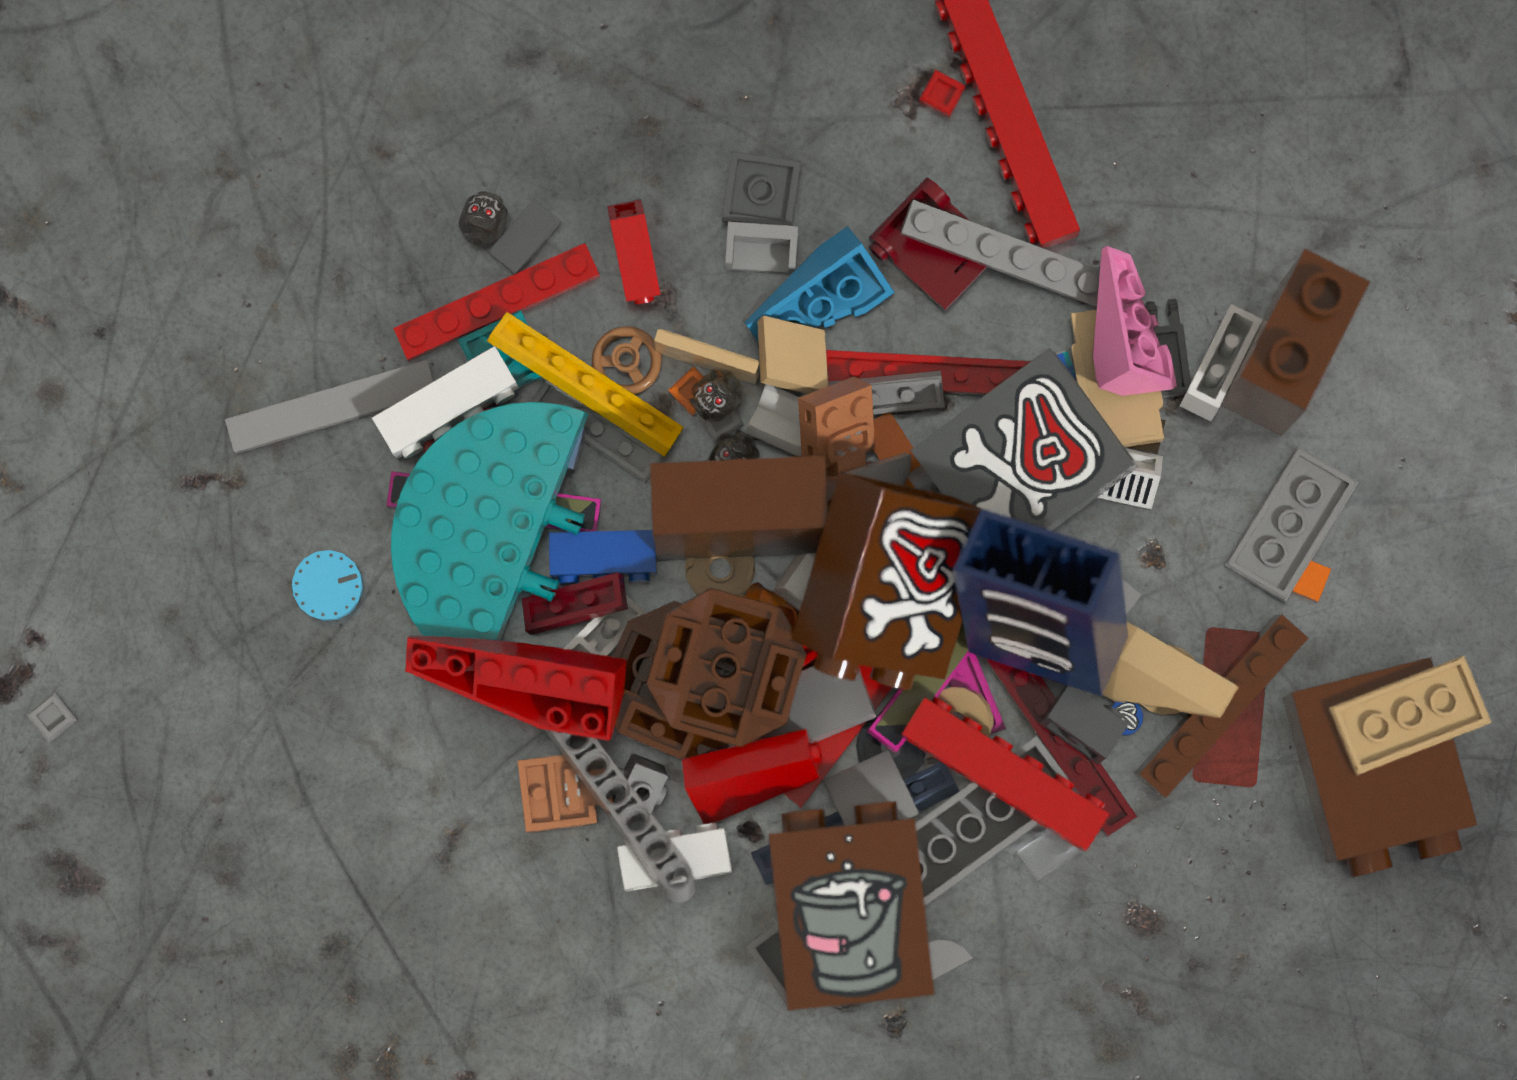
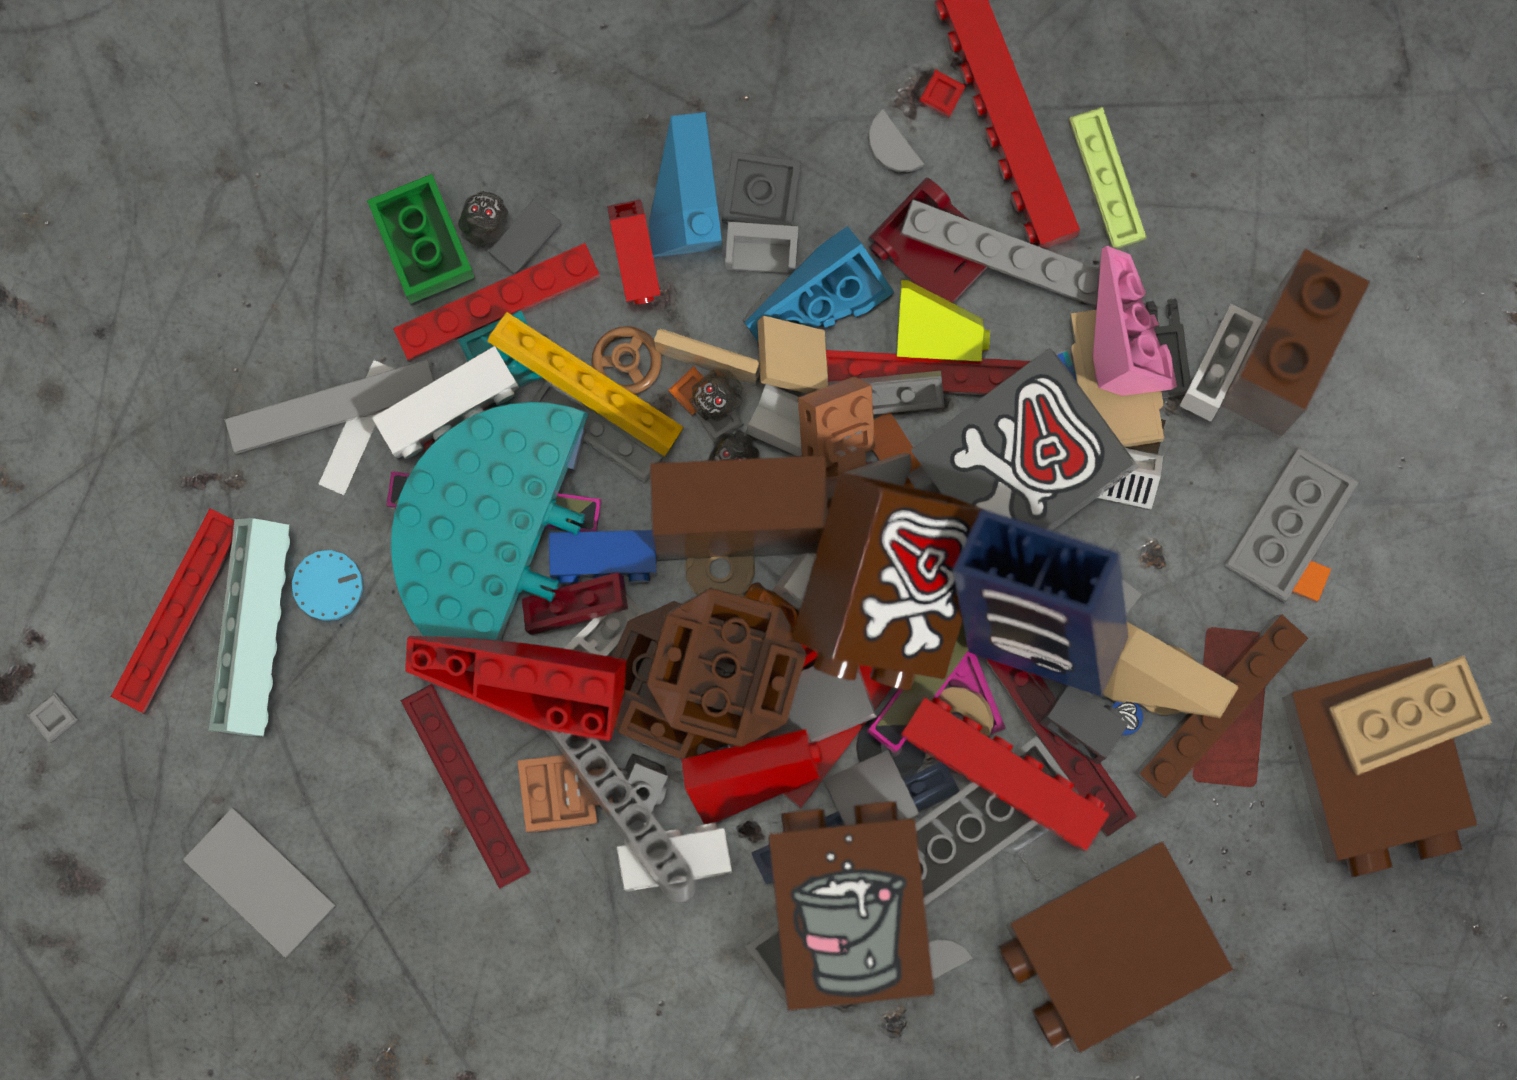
(175, 612): none -> red plate
(249, 627): none -> light aqua brick
(259, 882): none -> light grey tile
(350, 445): none -> white sticker
(420, 238): none -> green brick
(465, 786): none -> dark red tile
(685, 200): none -> dark azure wedge
(891, 147): none -> light grey tile
(937, 327): none -> neon yellow slope
(1107, 178): none -> yellowish green tile
(1114, 950): none -> reddish brown brick

